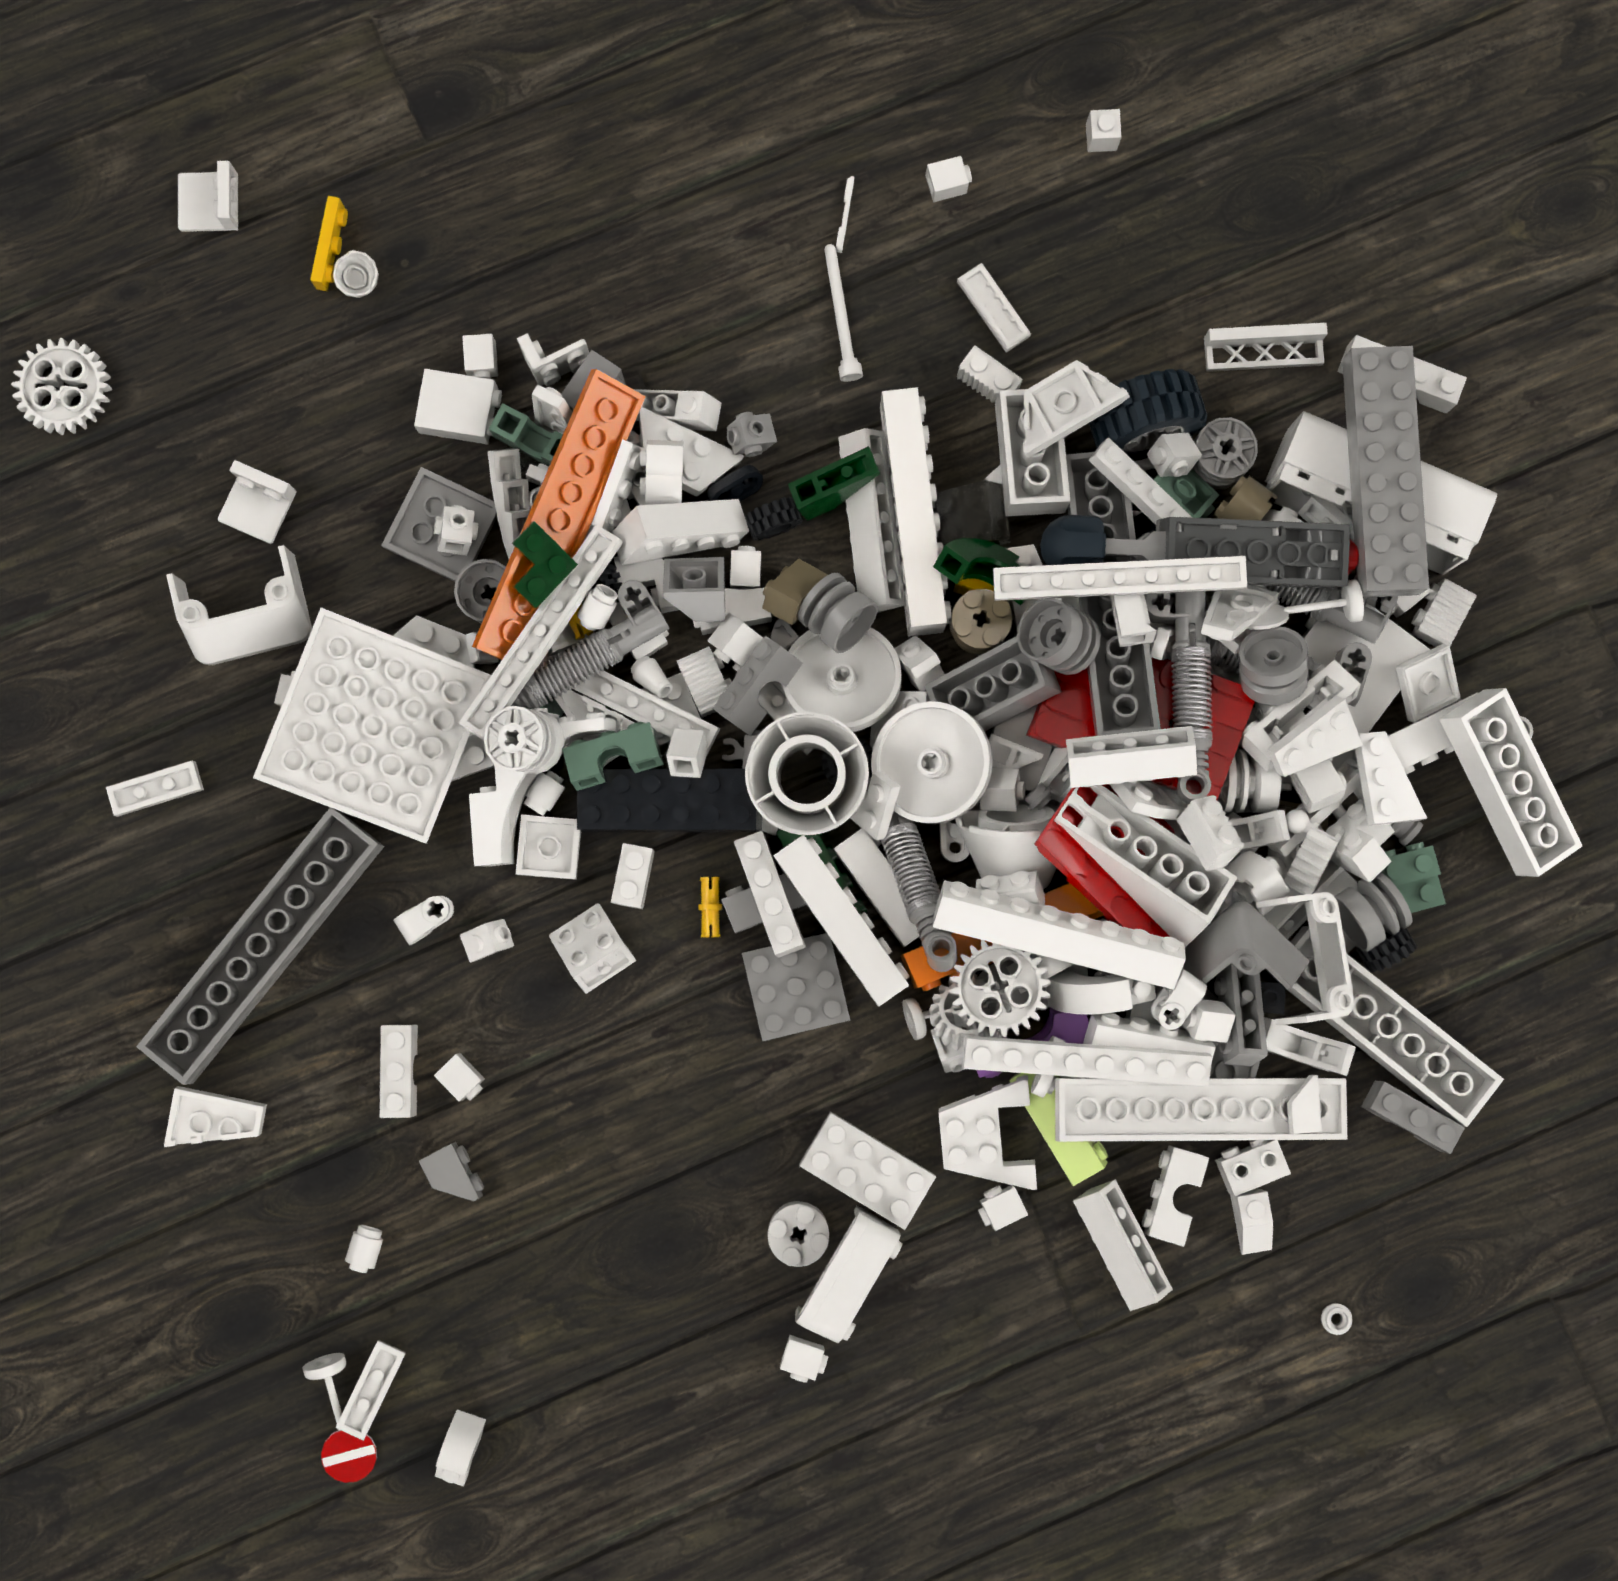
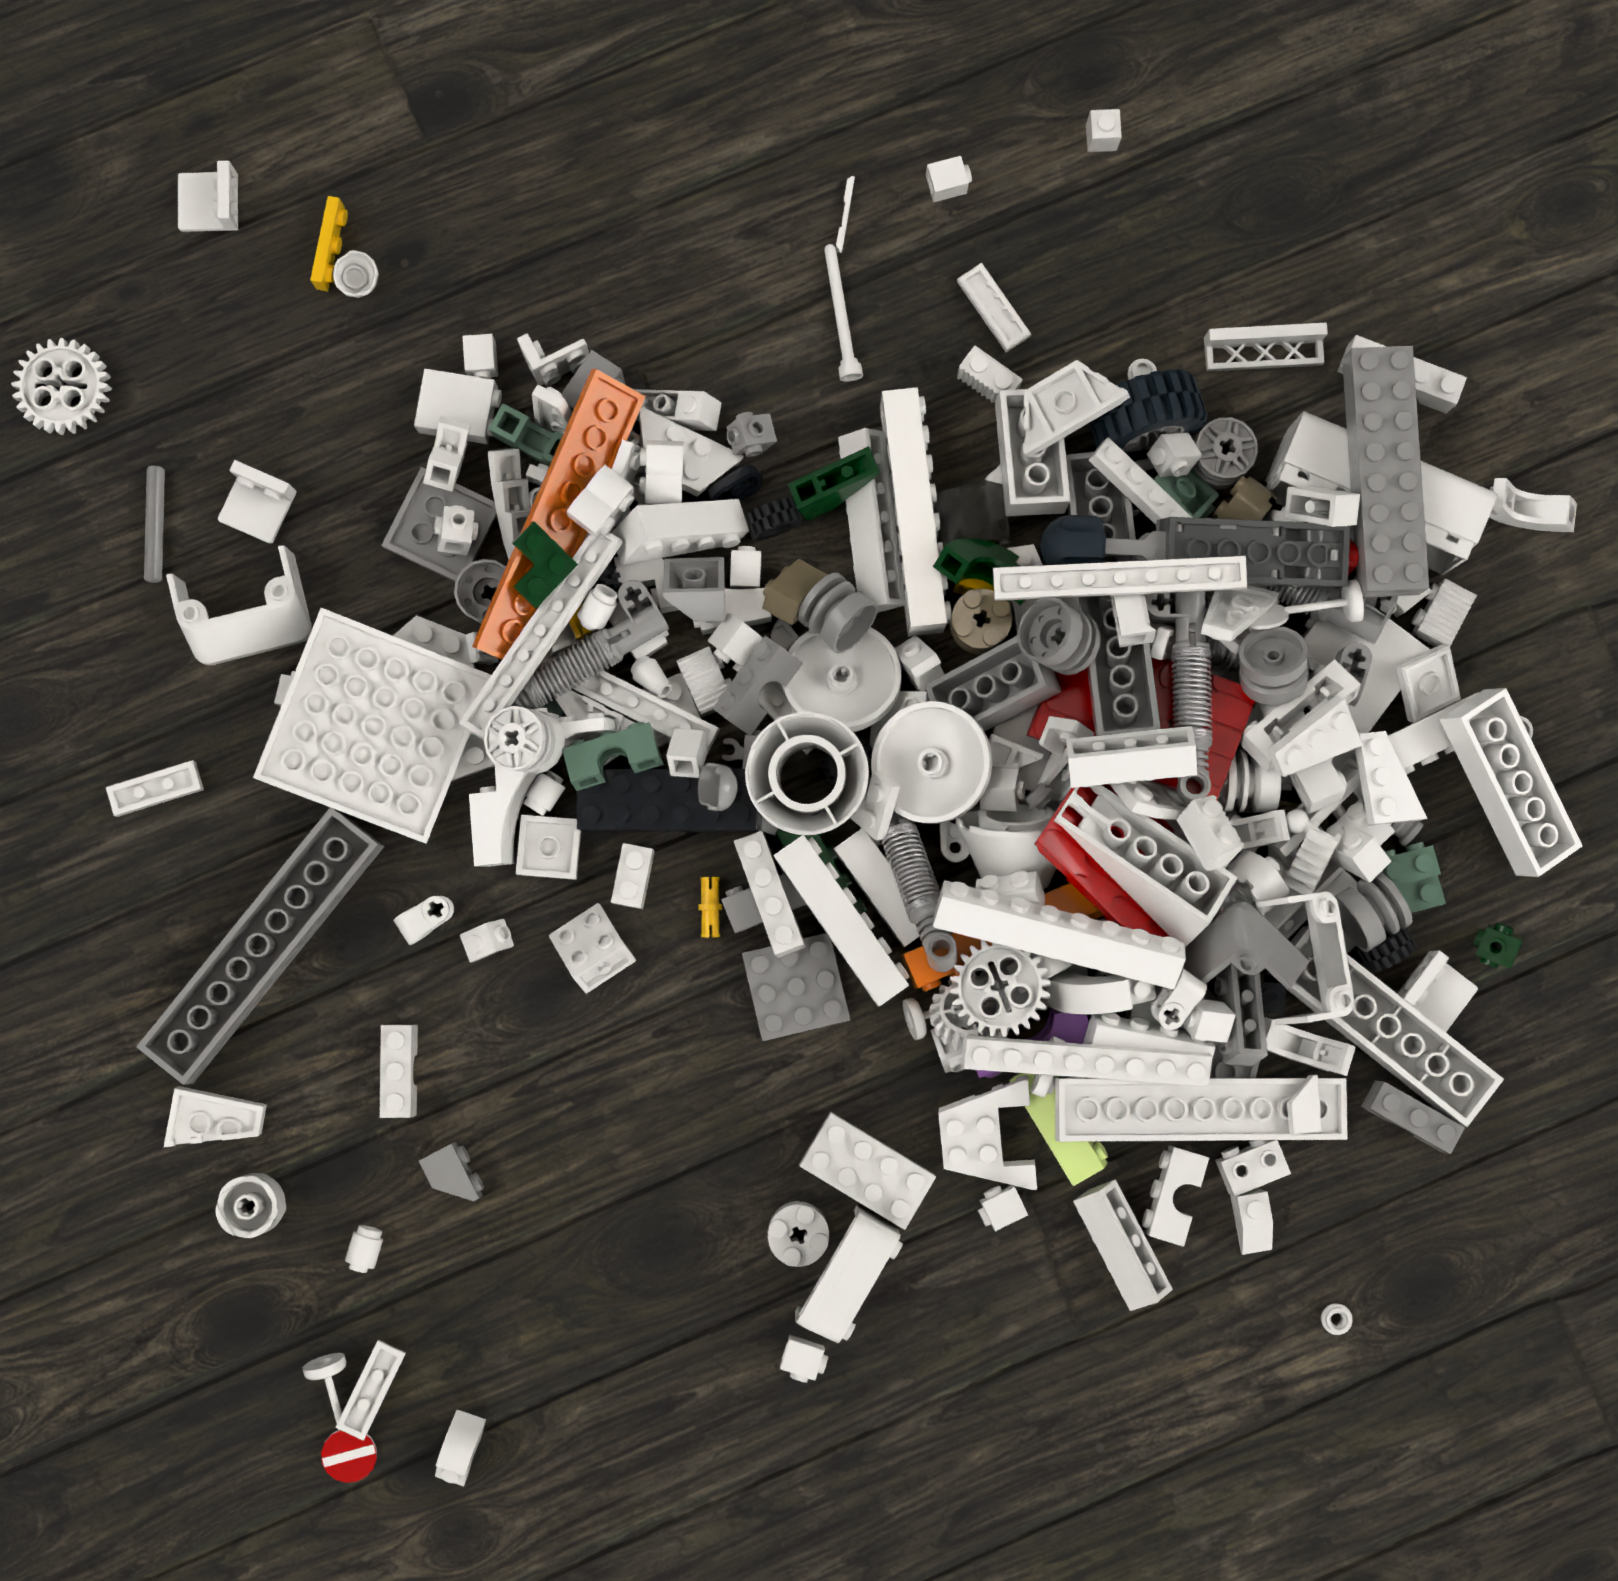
(154, 524): none -> light grey axle
(238, 1193): none -> white brick
(447, 454): none -> white brick
(460, 1078): white brick -> none
(601, 502): none -> white brick
(717, 787): none -> light grey hair
(1059, 730): none -> white bracket
(1140, 367): none -> white plate
(1322, 506): none -> white brick
(1438, 990): none -> white bracket
(1494, 956): none -> dark green brick
(1532, 510): none -> white arch

